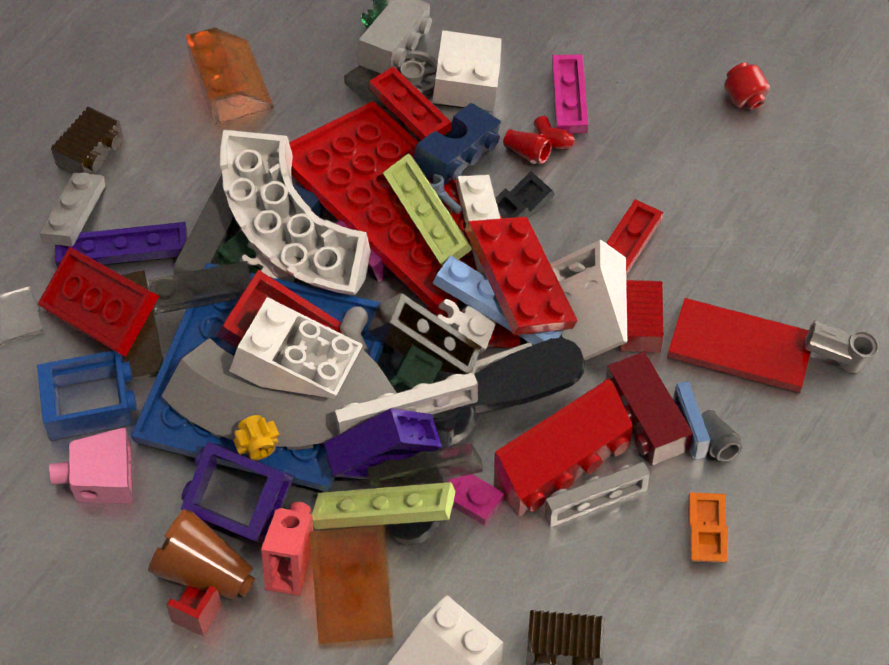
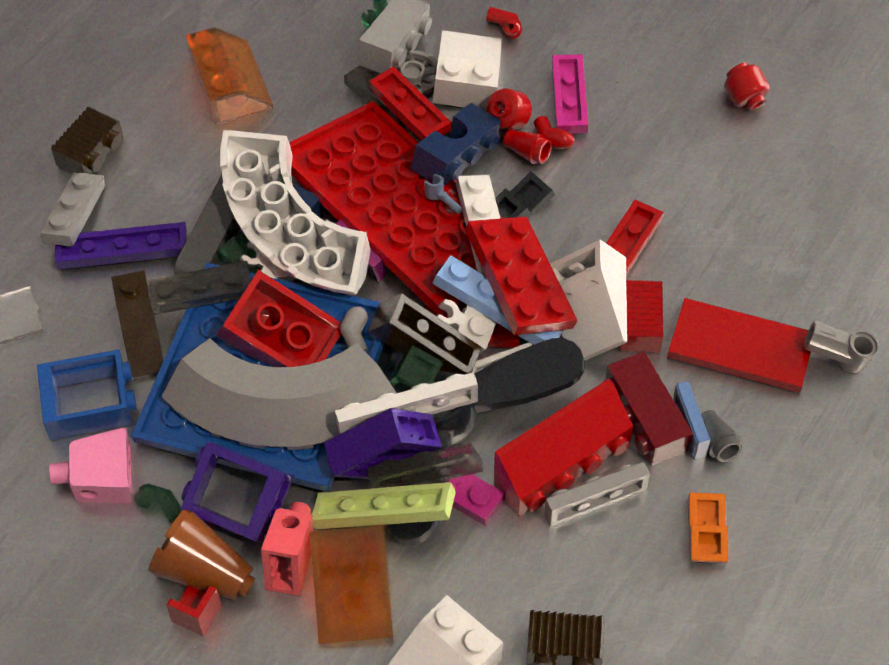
(98, 301): red tile -> none
(160, 496): none -> clear green arm
(256, 437): yellow gear -> none
(294, 353): white slope -> none
(427, 210): yellowish green plate -> none
(507, 20): none -> red arm
(510, 107): none -> red head

